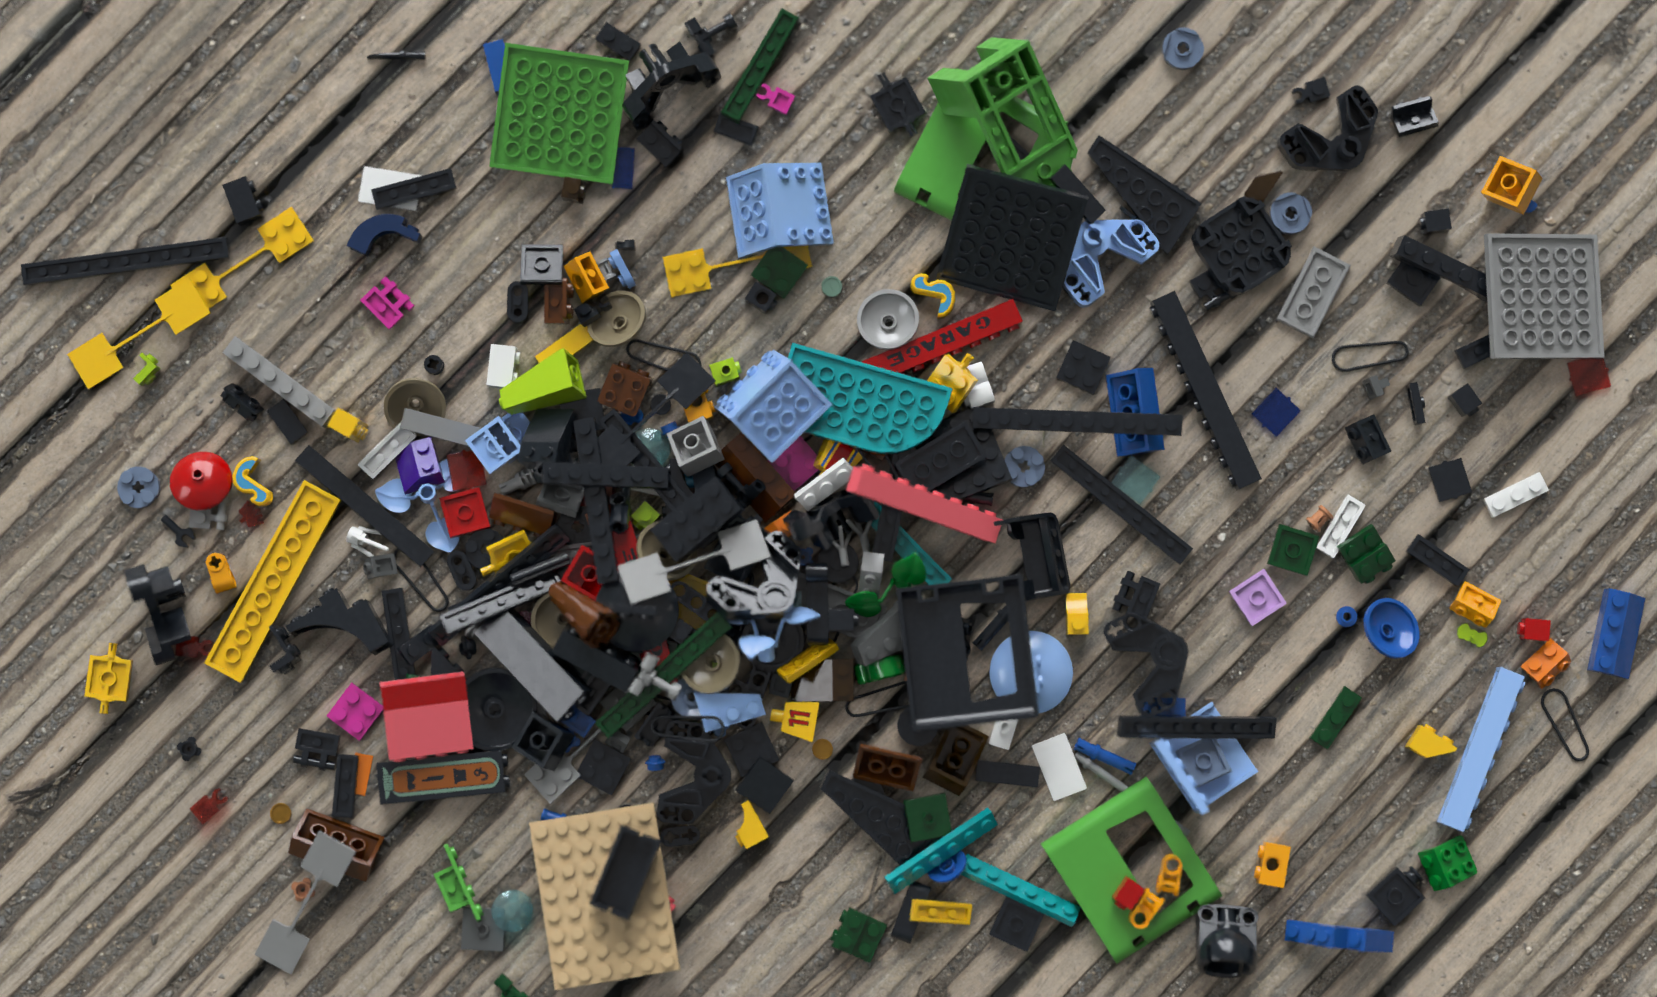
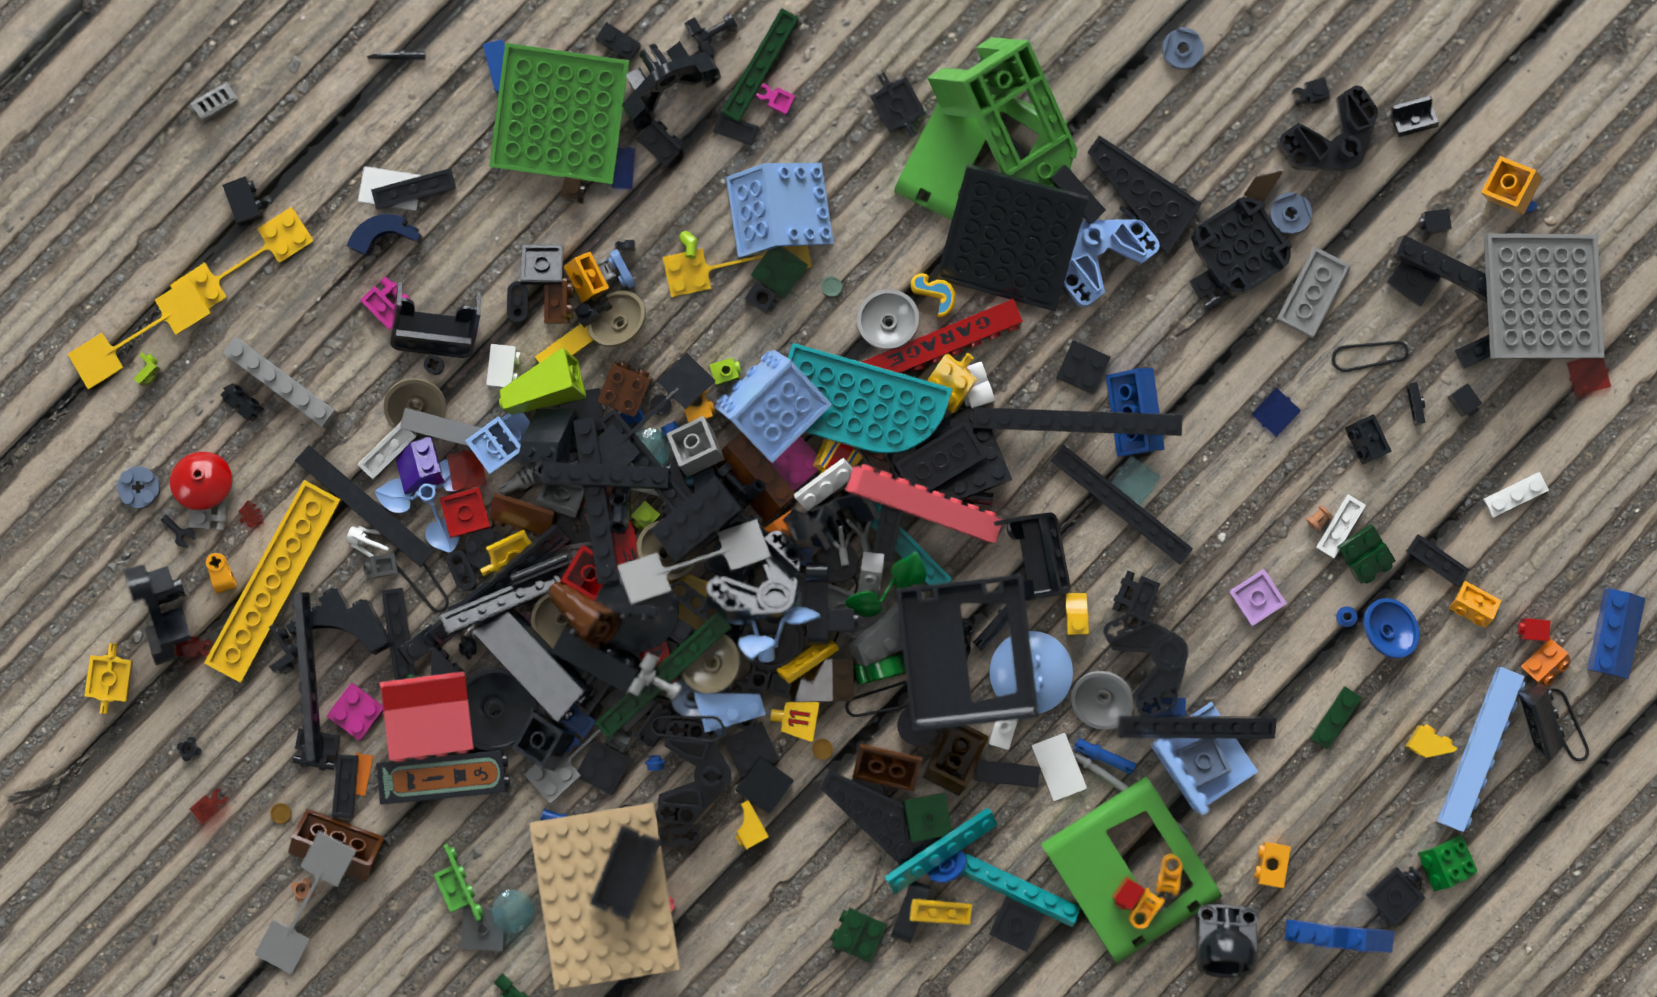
(125, 261): black plate -> none
(205, 116): none -> light grey slope
(247, 485): yellow animal -> none
(287, 421): black tile -> none
(307, 670): none -> black plate
(348, 425): yellow arch -> none
(434, 332): none -> black windscreen
(661, 346): black piece -> none
(690, 242): none -> lime arm
(1033, 459): sand blue plate -> none
(1101, 710): none -> light grey dish
(1205, 390): black brick -> none
(1293, 550): dark green plate -> none
(1375, 387): dark grey tile -> none
(1450, 479): black piece -> none
(1477, 638): lime piece -> none
(1542, 720): none -> black slope

